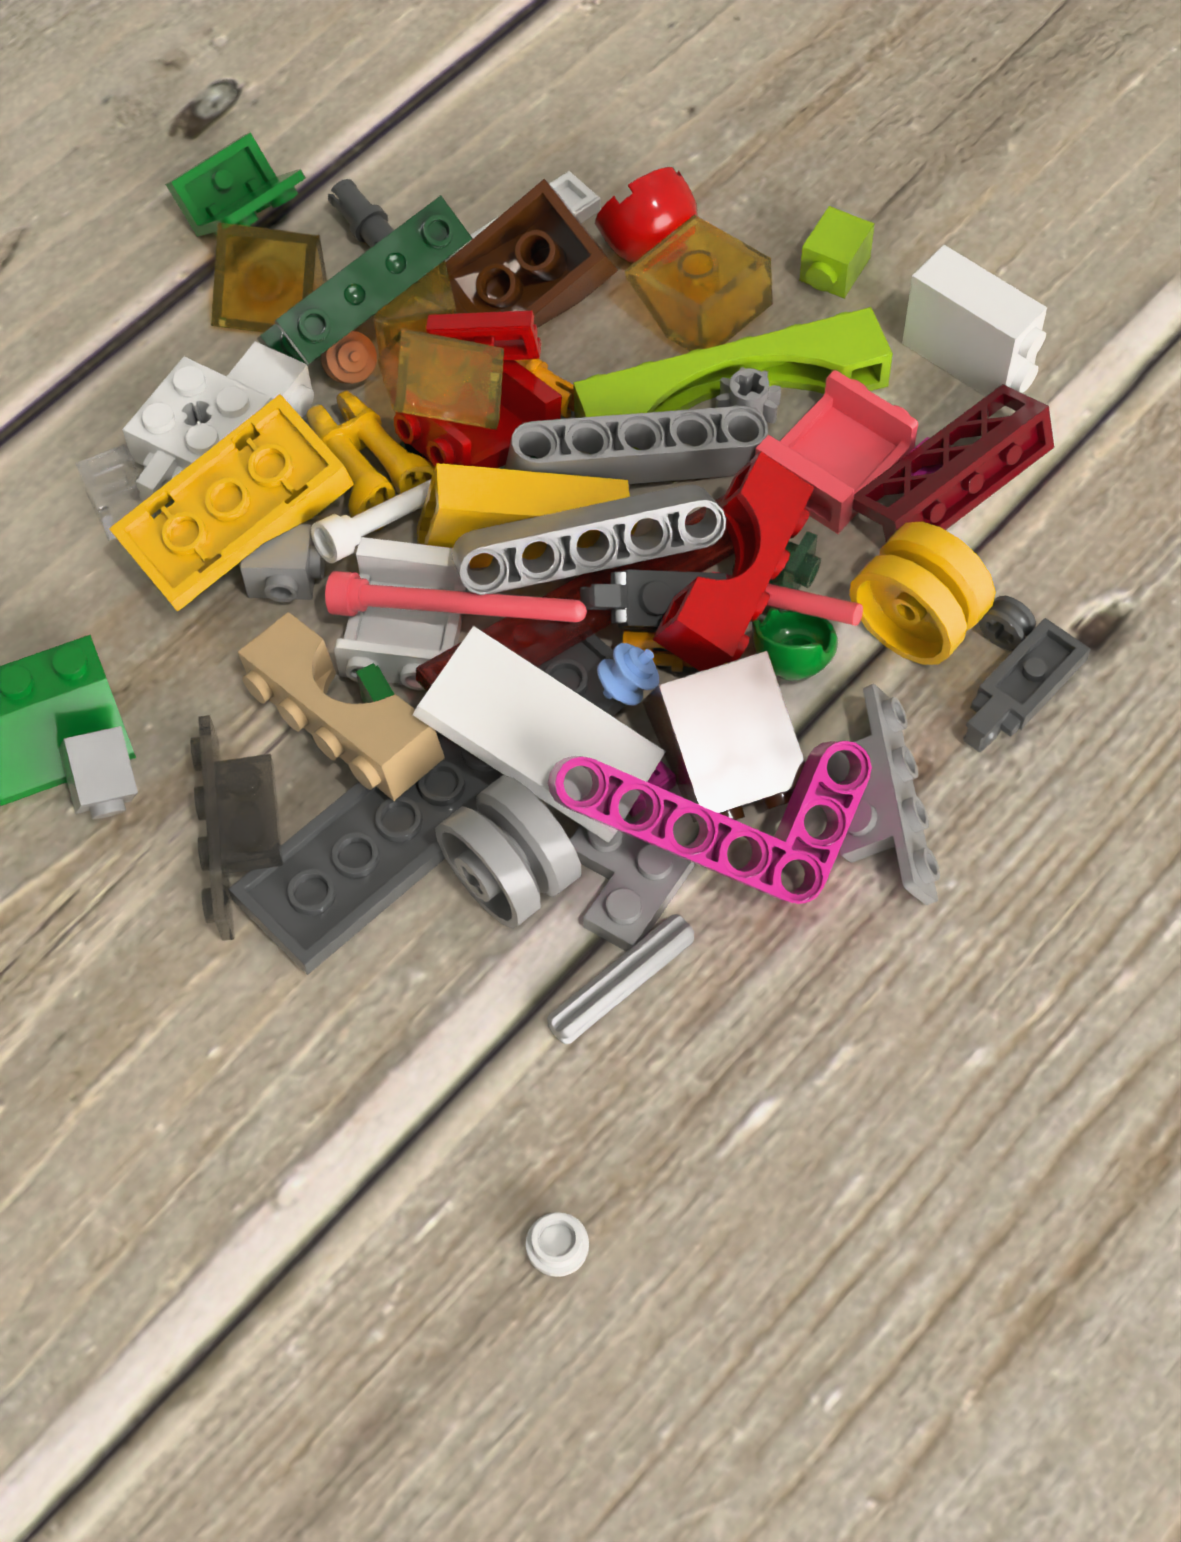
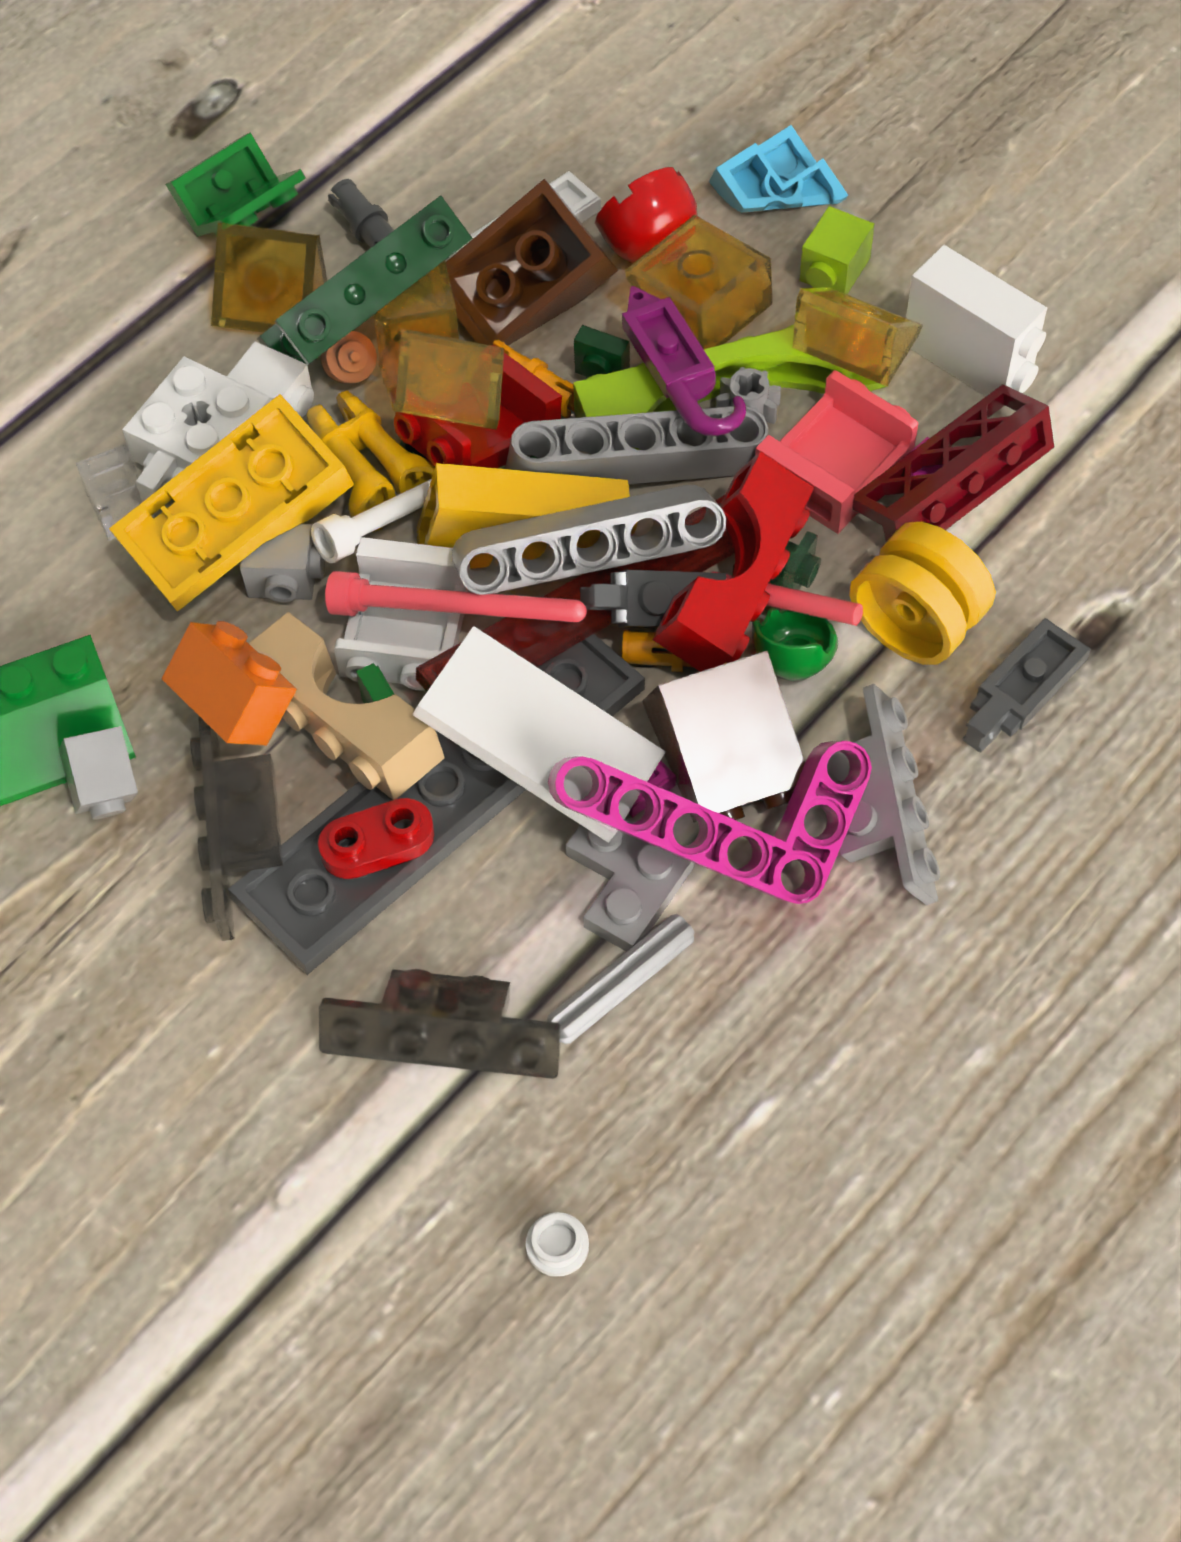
(229, 683): none -> orange brick
(378, 840): none -> red plate
(441, 1024): none -> clear smoke bracket
(506, 330): red tile -> none
(508, 851): light grey wheel -> none
(599, 352): none -> dark green plate
(628, 674): light blue wheel -> none
(676, 361): none -> magenta plate
(776, 176): none -> medium azure slope
(852, 333): none -> clear yellow slope
(1007, 622): dark grey bush -> none

